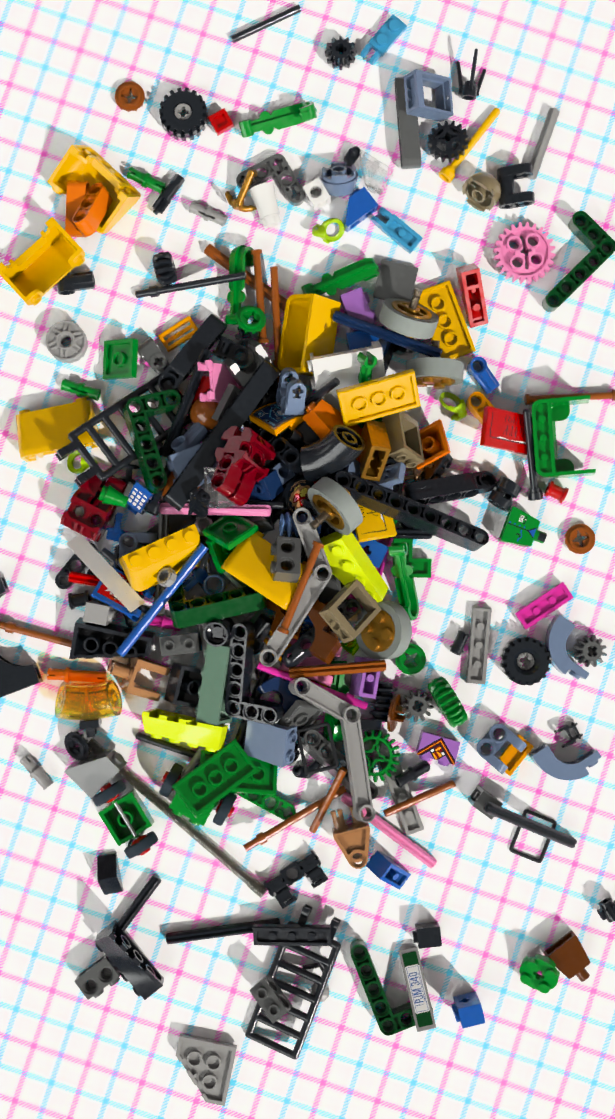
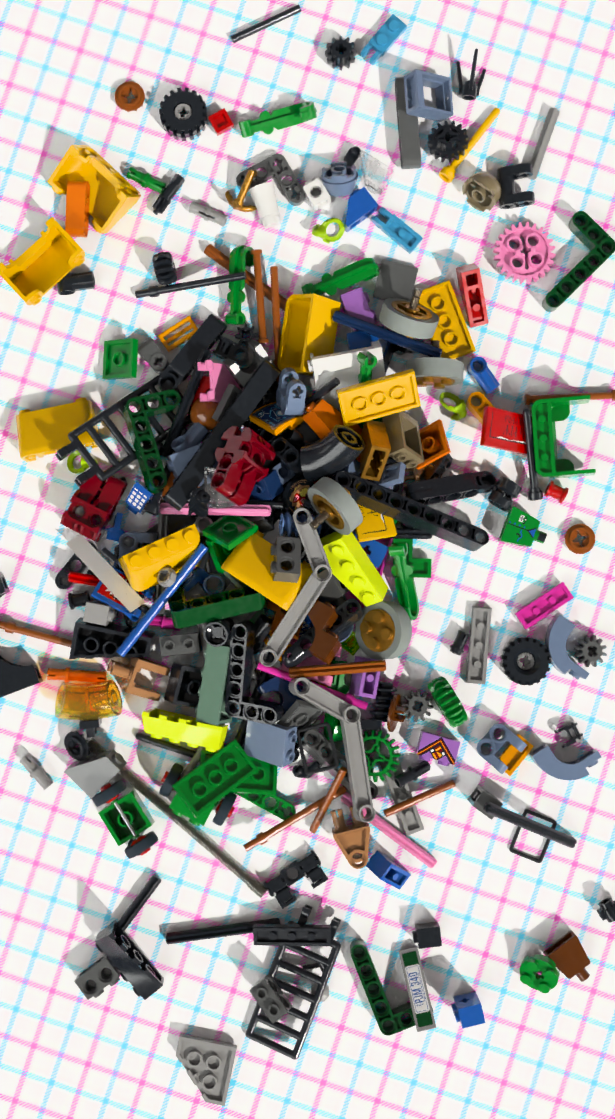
(62, 331): light grey wheel -> none
(81, 389): green pin -> none
(92, 209): orange beam -> none
(109, 874): black slope -> none
(112, 496): green cone -> none
(129, 470): black piece -> none
(245, 313): green gear -> none
(300, 587): dark orange bar -> none
(338, 622): dark tan window -> none
(420, 660): green gear -> none

